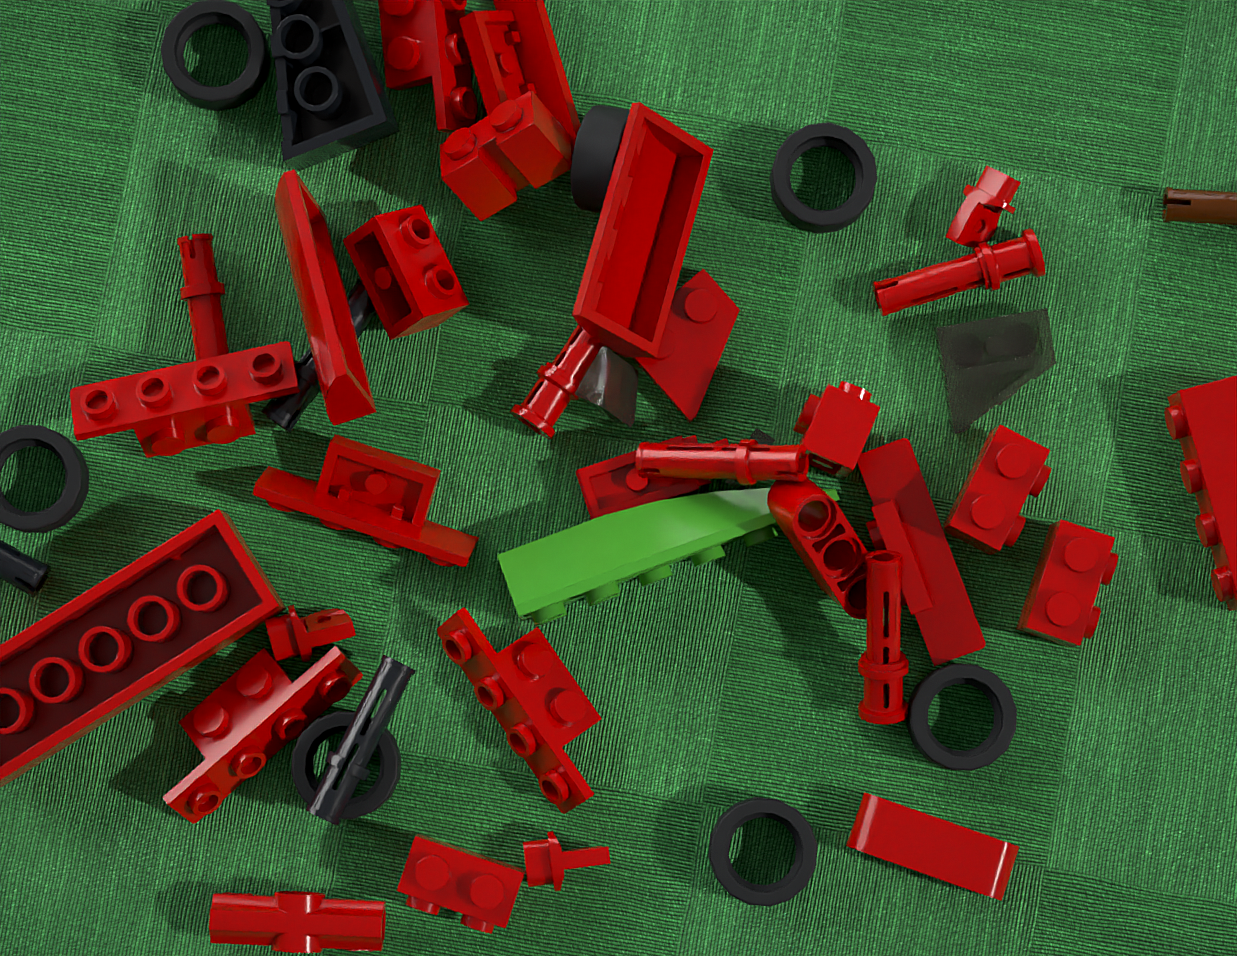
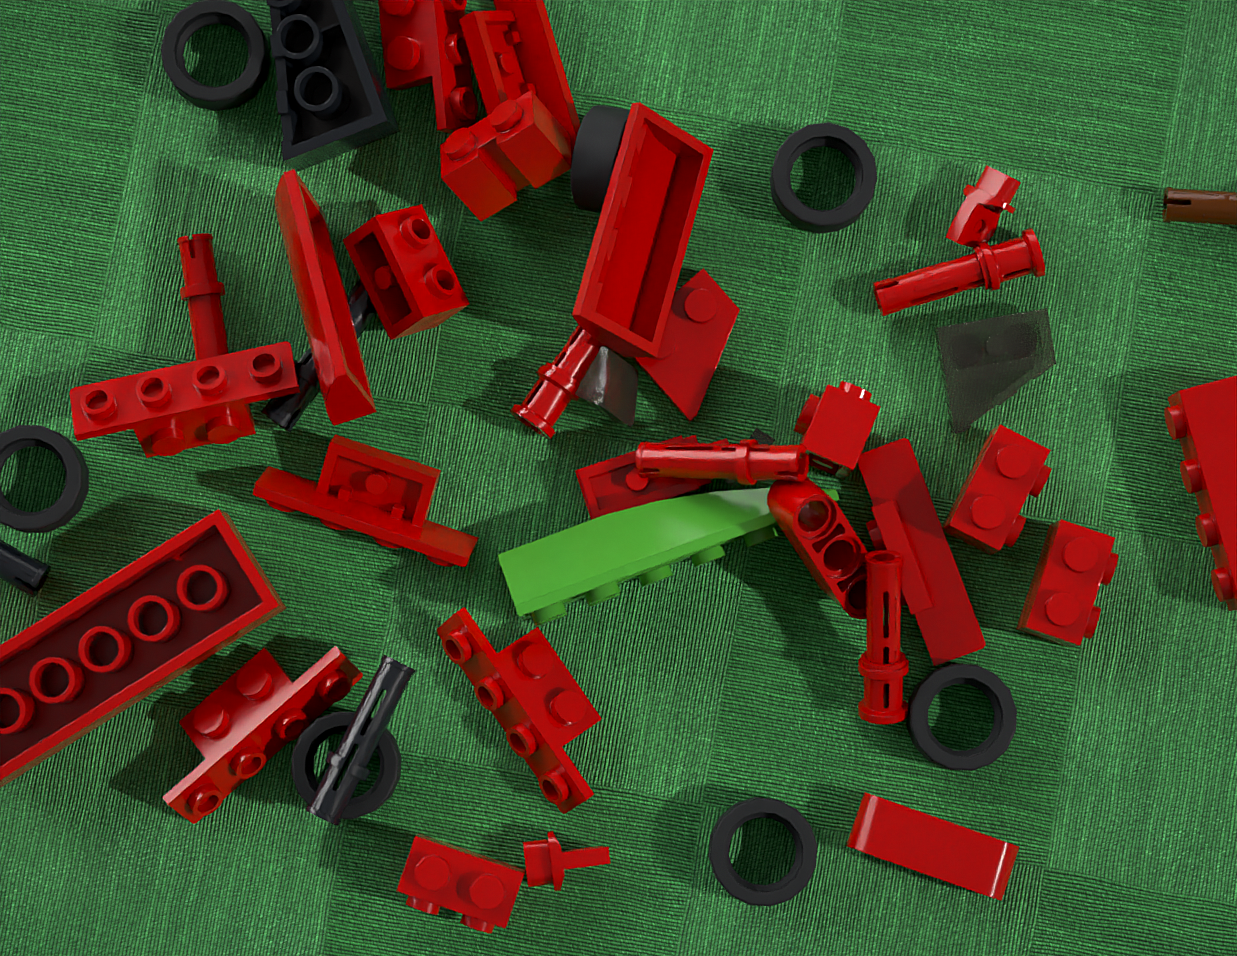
(295, 635): red piece -> none
(297, 921): red piece -> none

